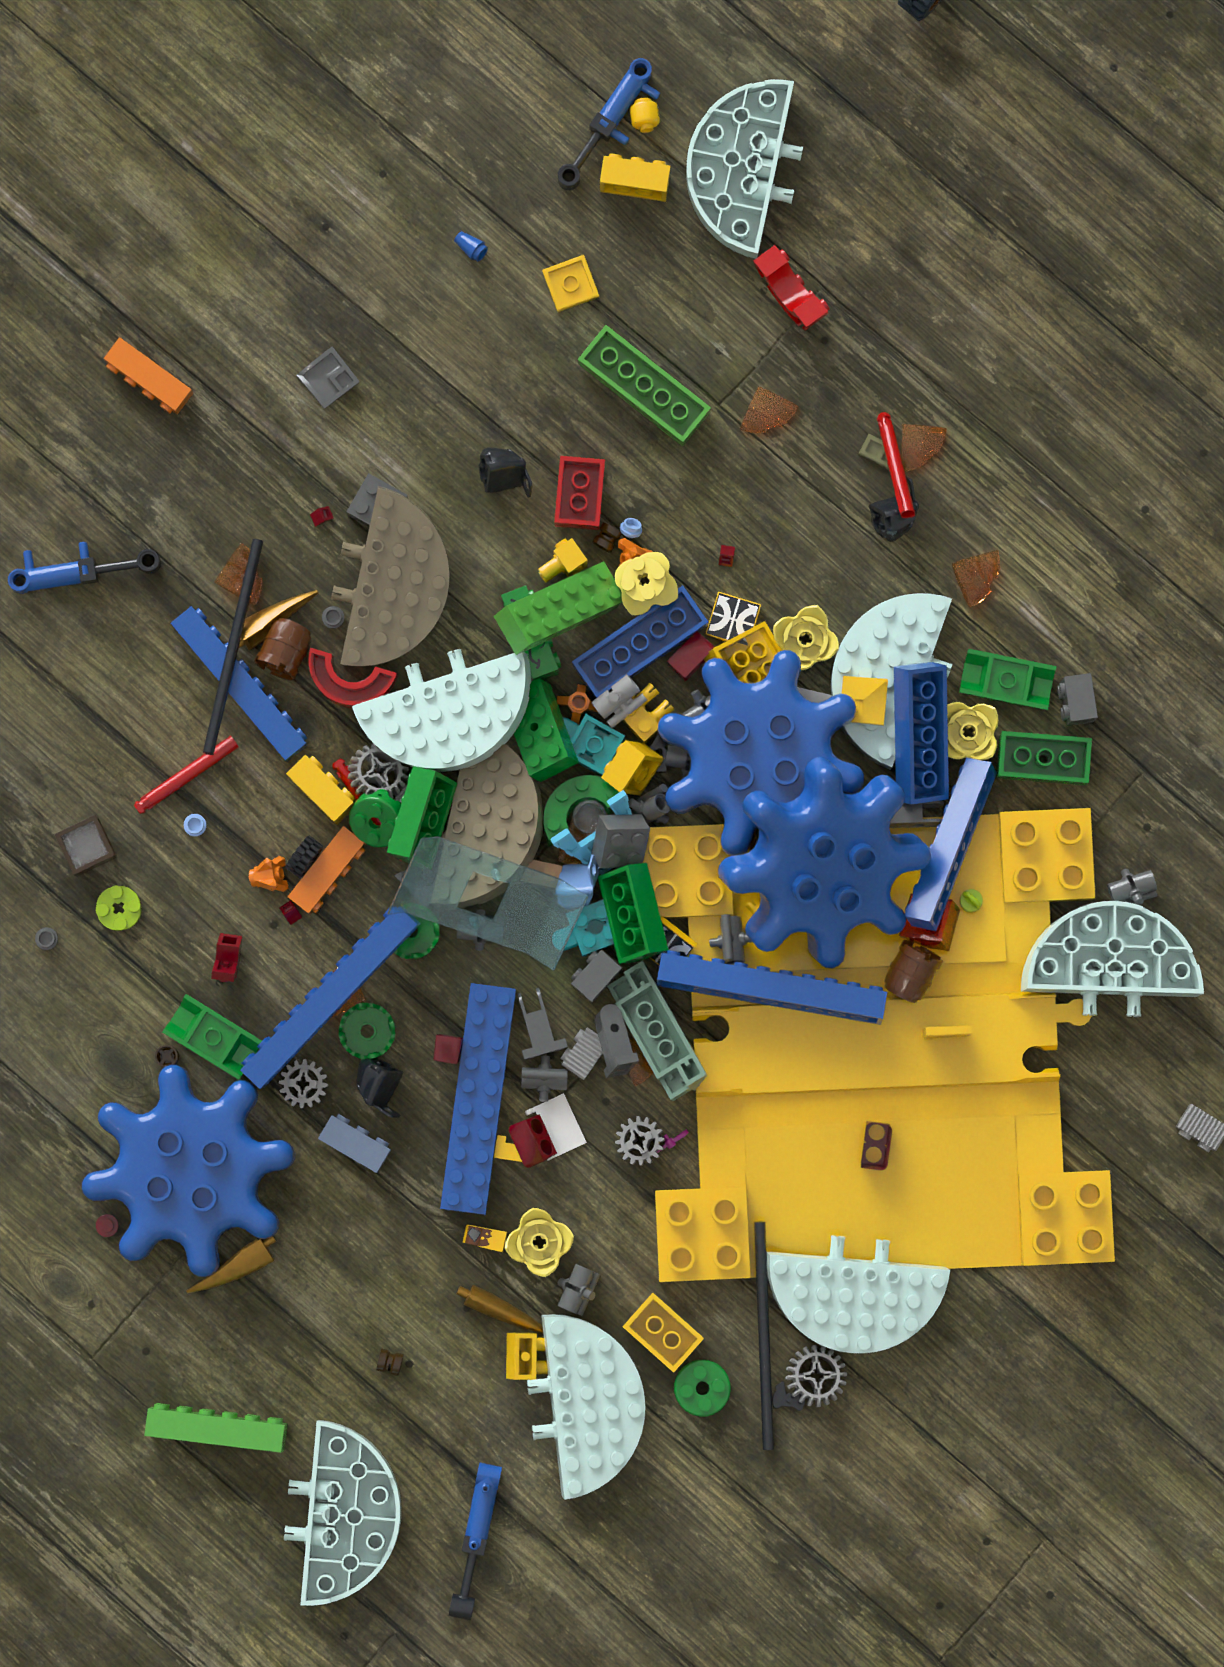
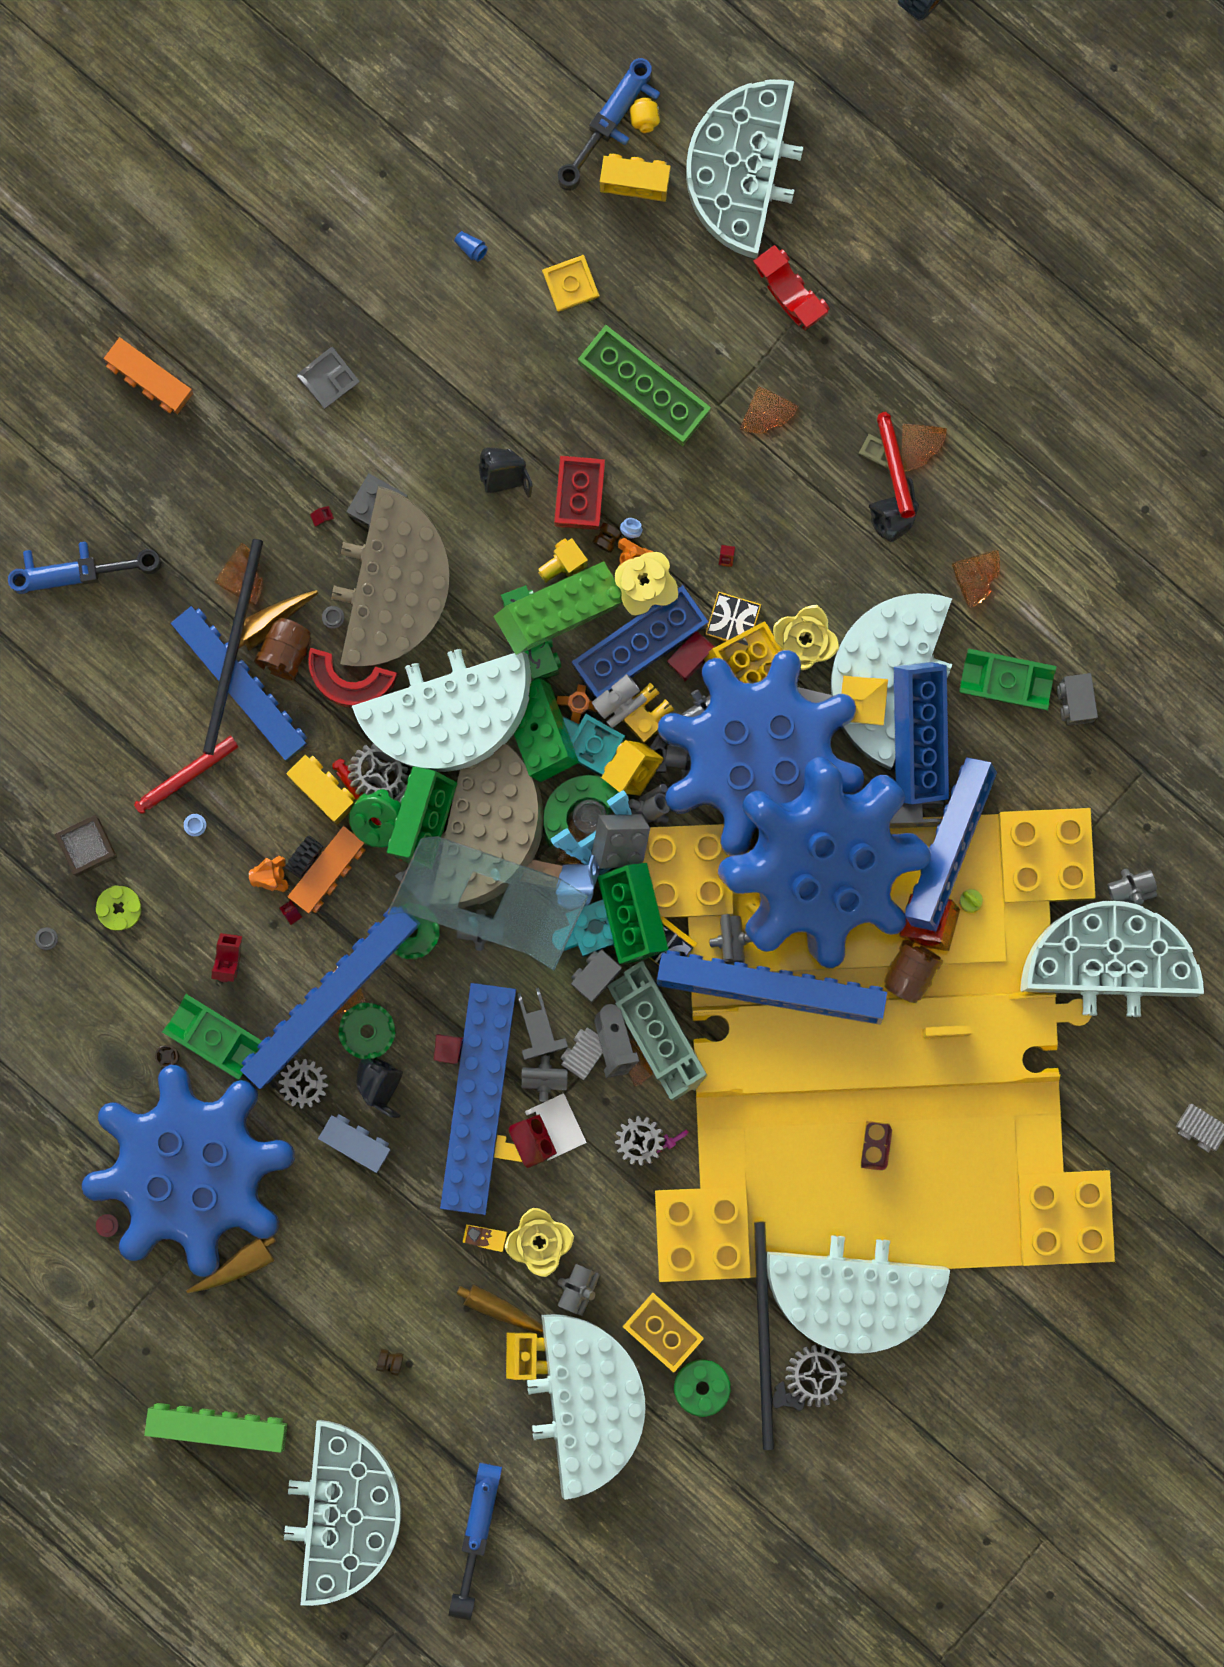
(982, 720): light yellow brick -> none
(1066, 758): green brick -> none

